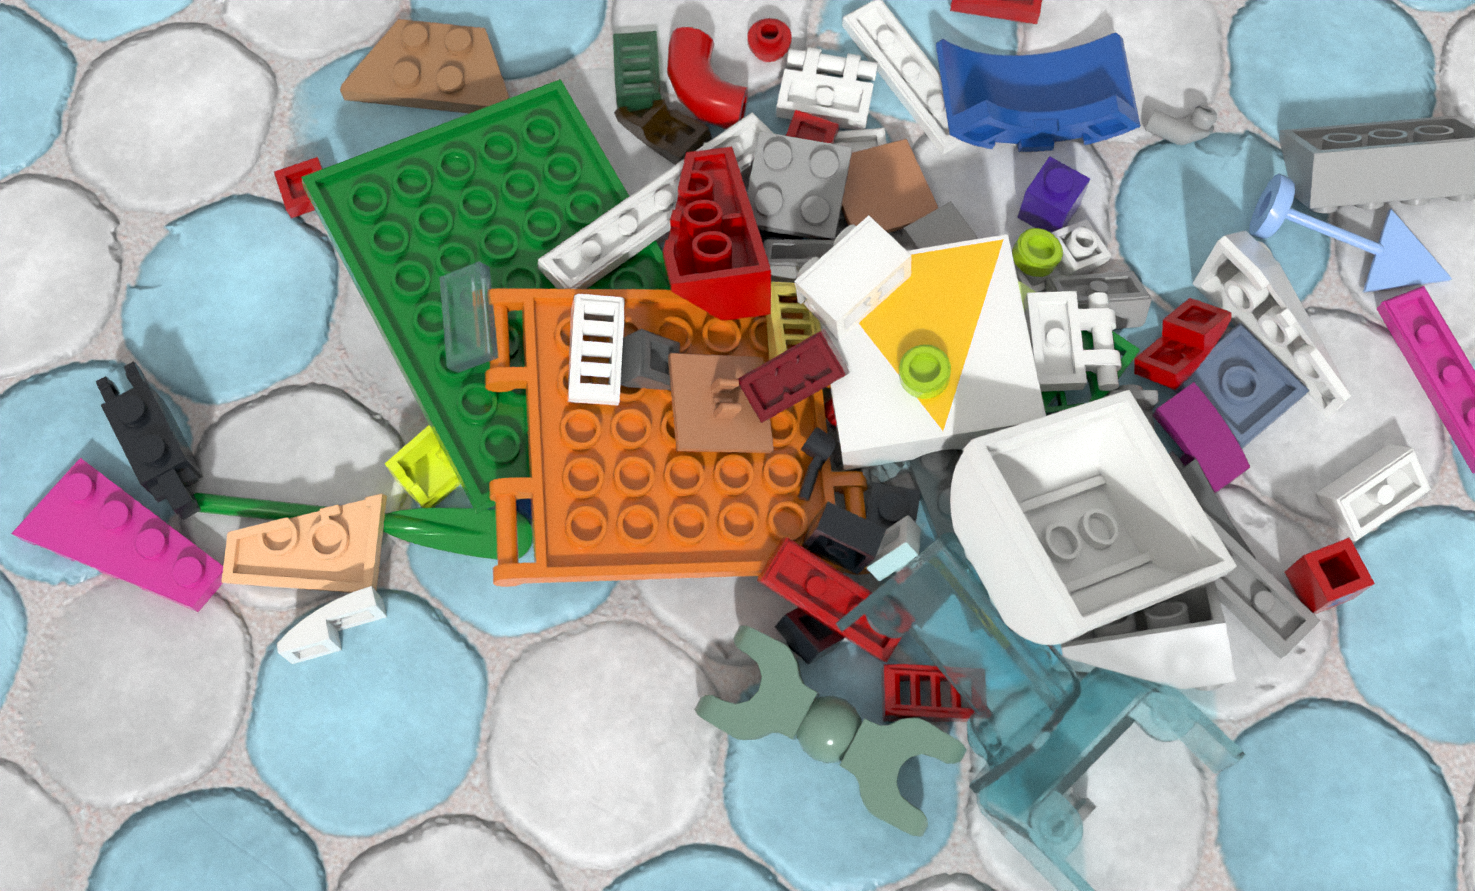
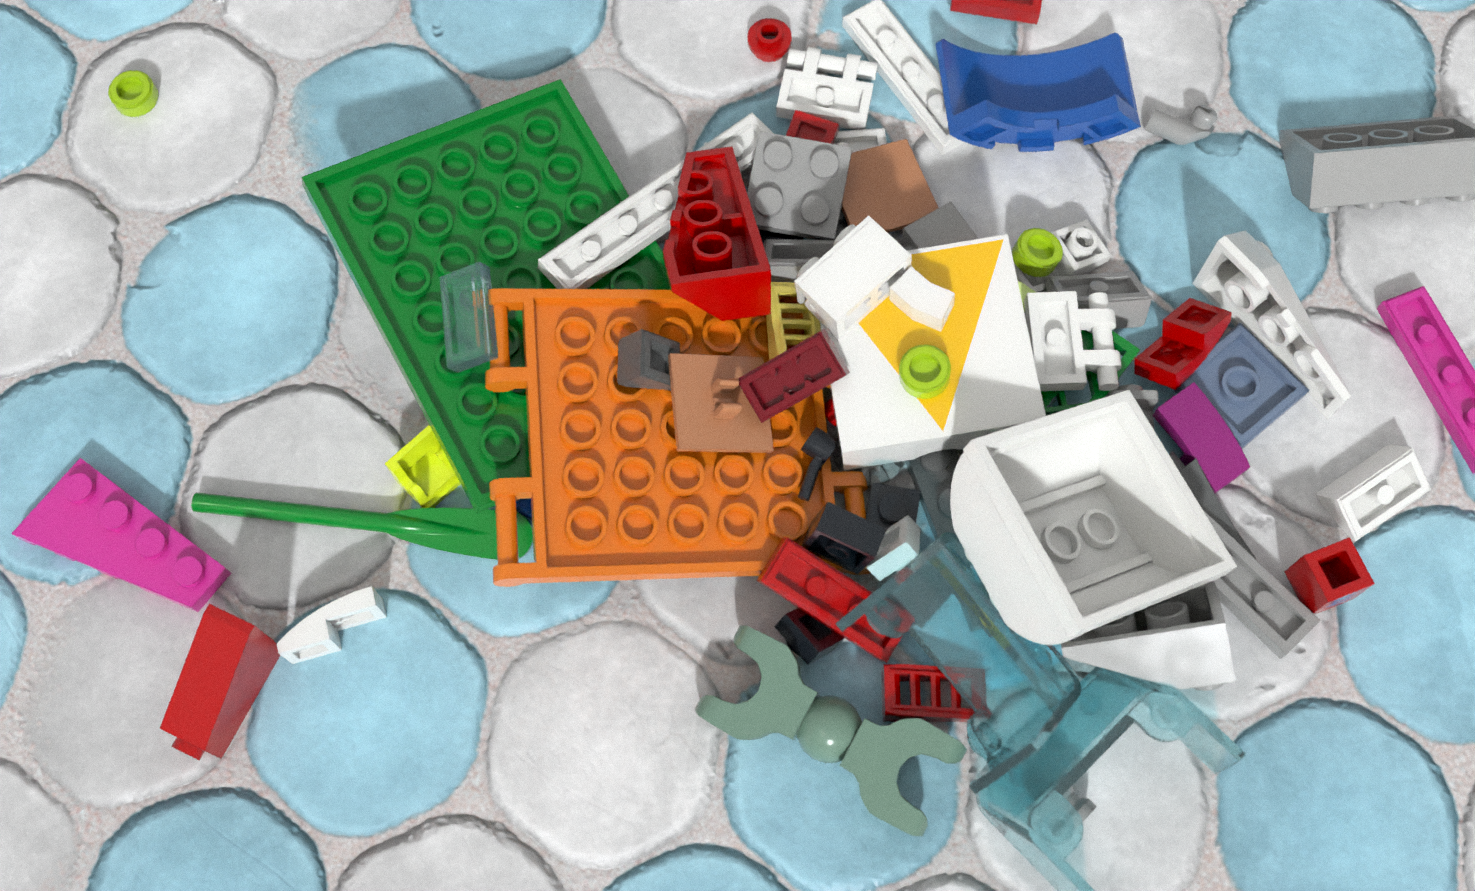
(133, 93): none -> lime tile
(152, 441): black hinge -> none
(218, 683): none -> red slope
(291, 186): red plate -> none
(314, 551): light nougat wing -> none
(429, 69): medium nougat wing -> none
(603, 318): white slope -> none
(636, 97): clear green slope -> none
(665, 130): dark brown slope -> none
(696, 82): red cylinder -> none
(921, 299): none -> white piece
(1053, 196): dark purple brick -> none
(1398, 255): light blue piece -> none

